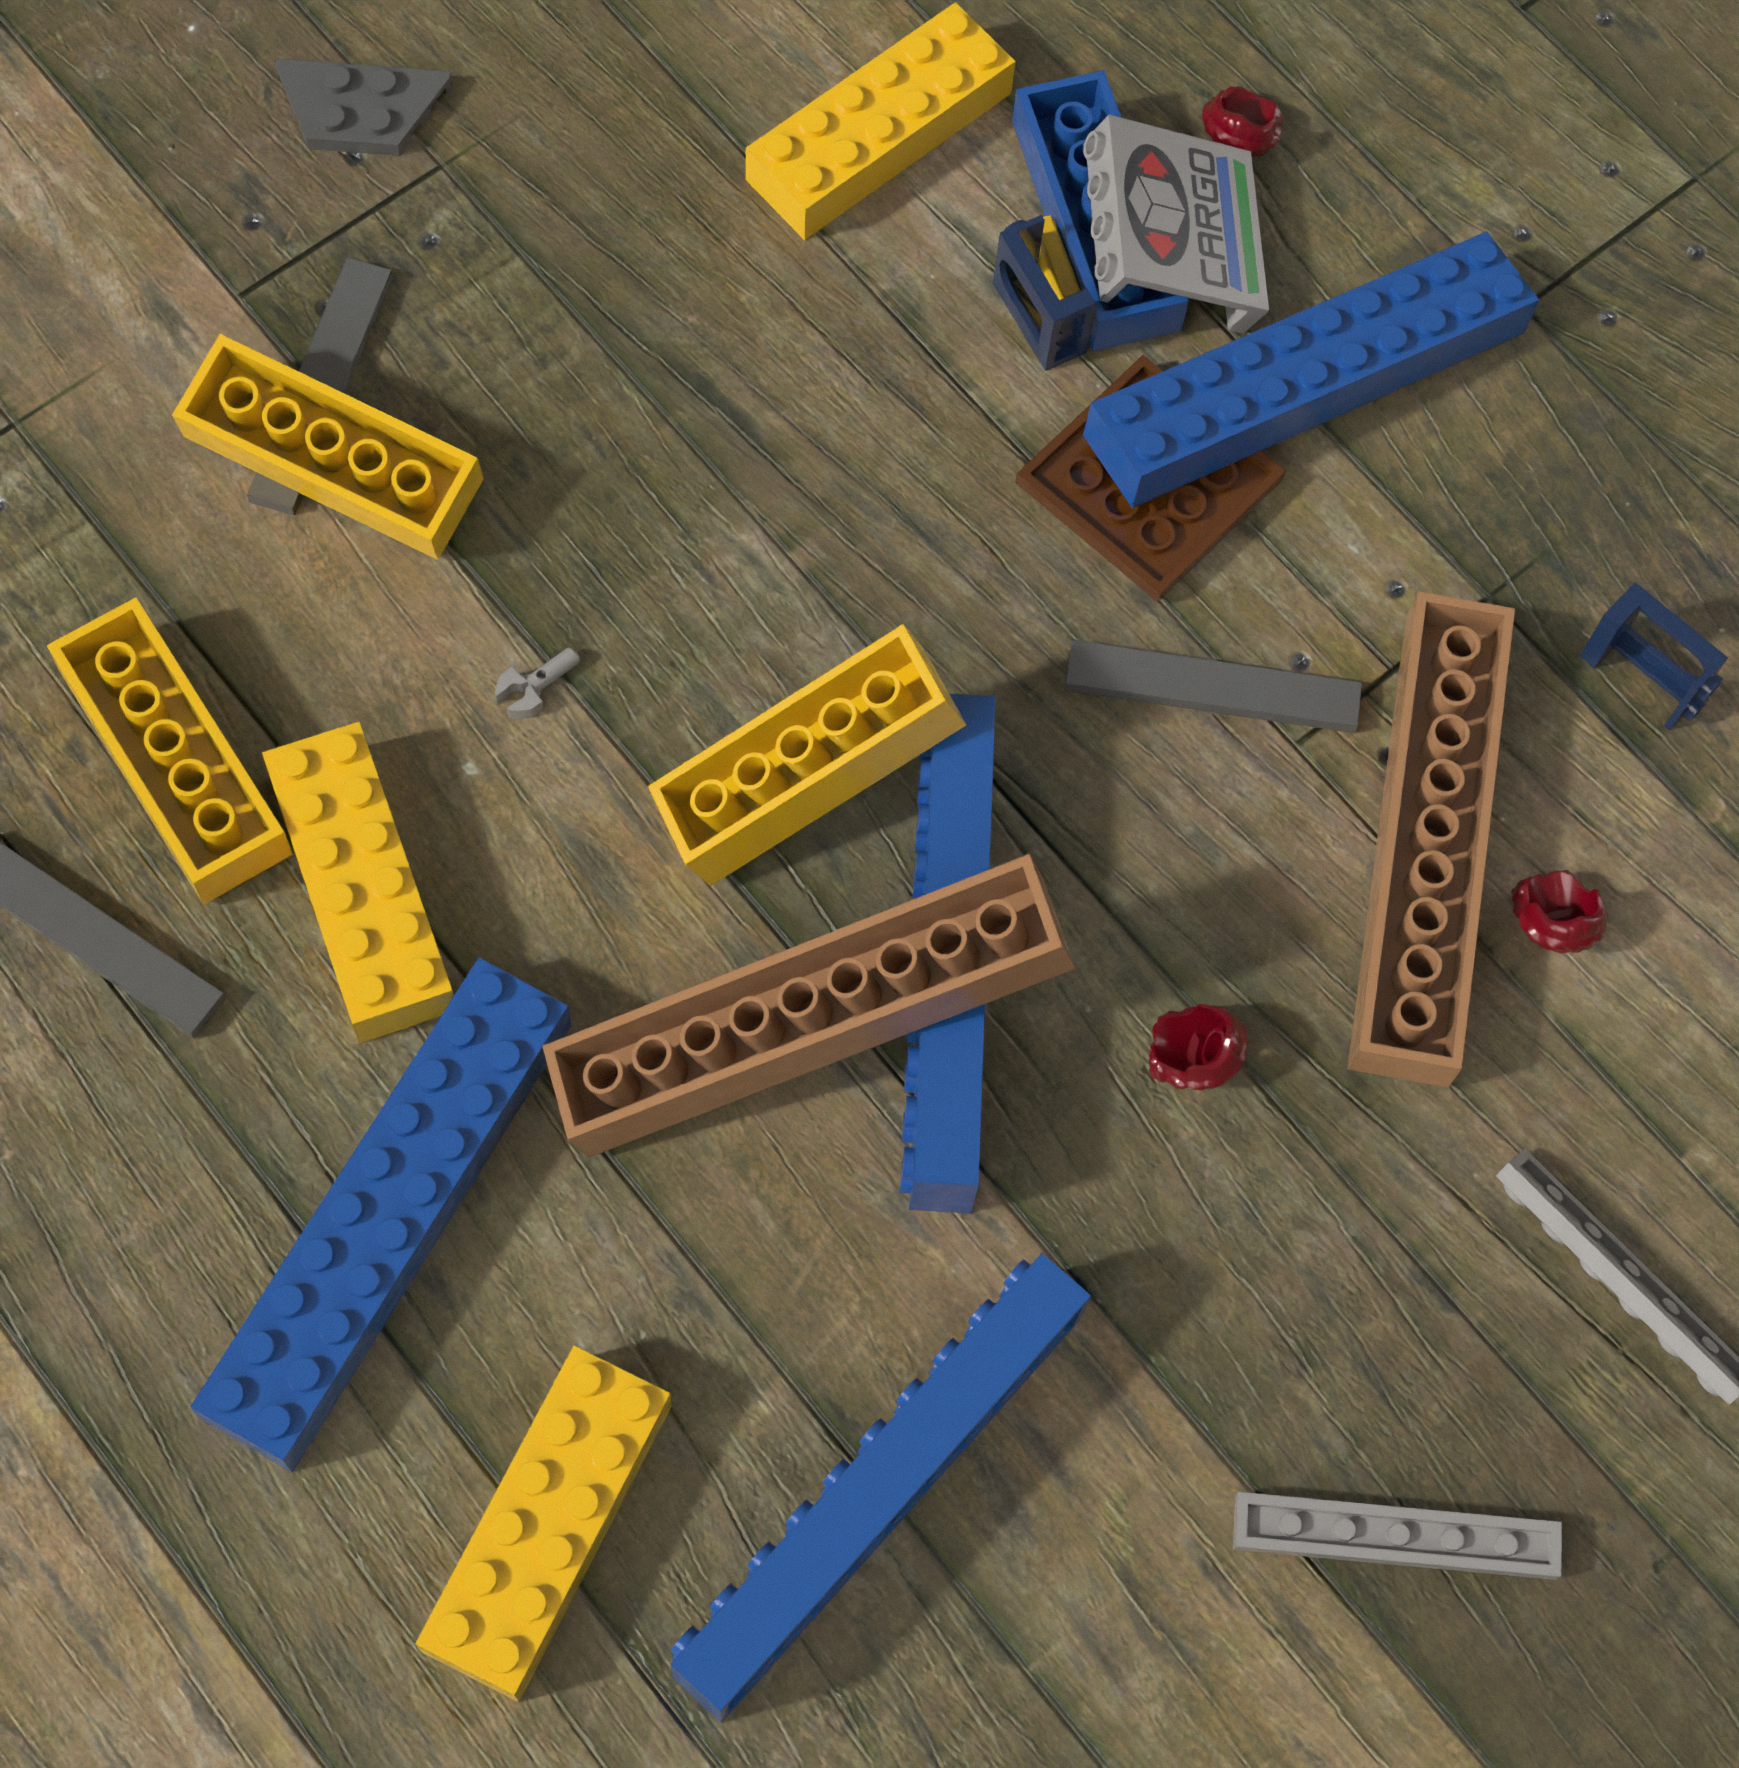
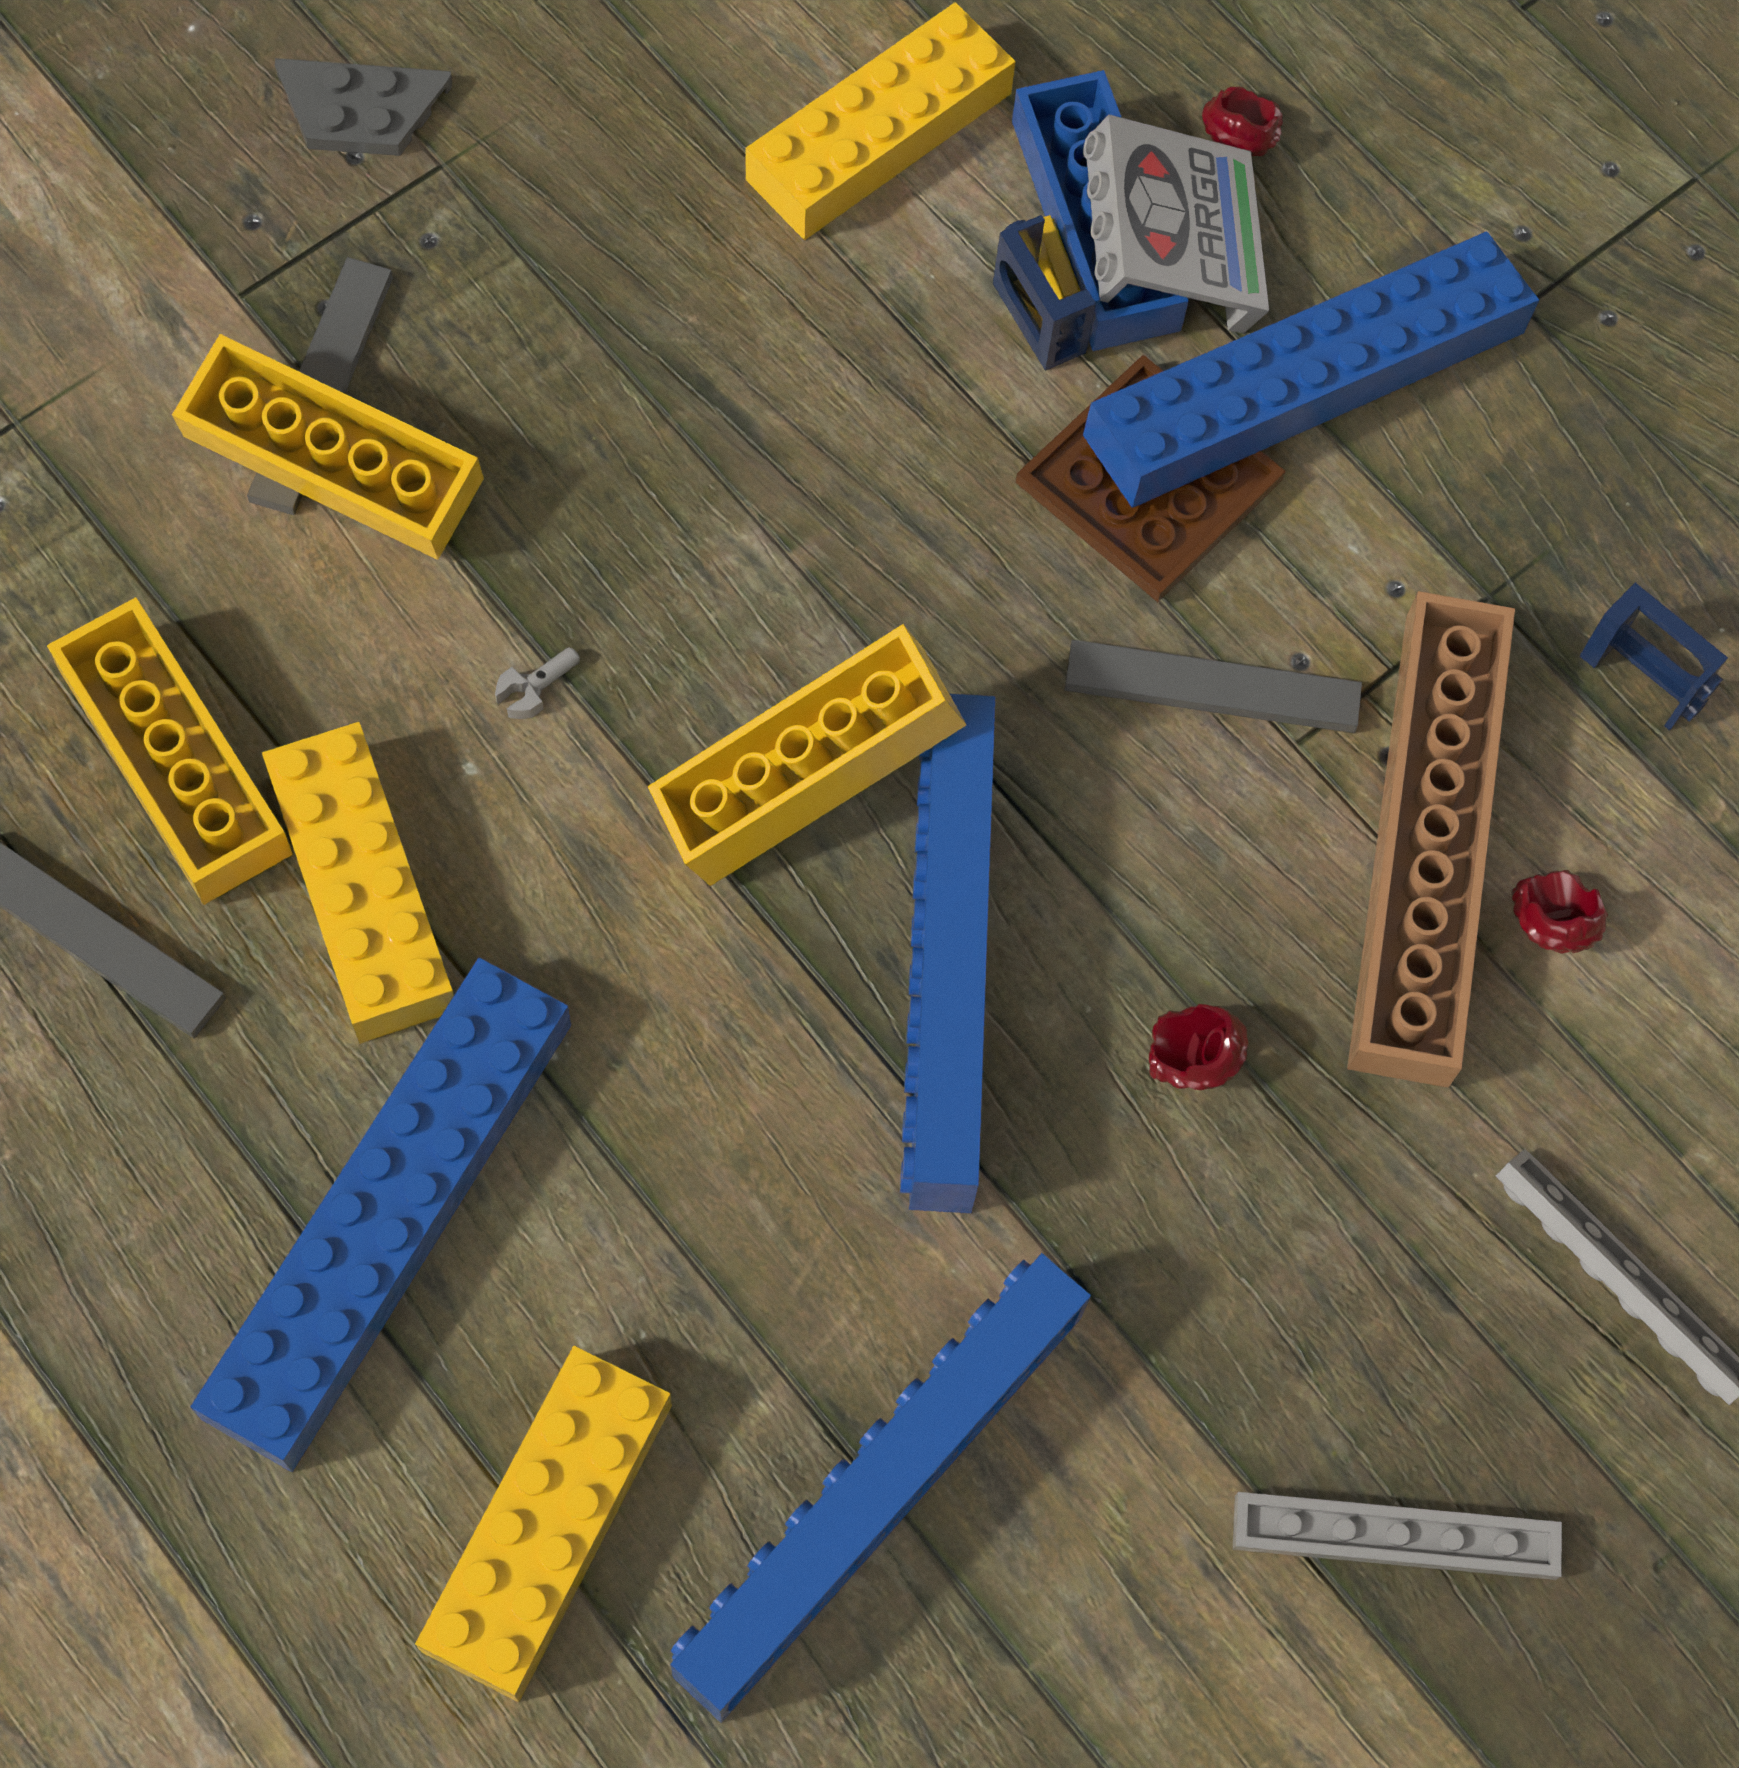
(807, 1006): medium nougat brick -> none

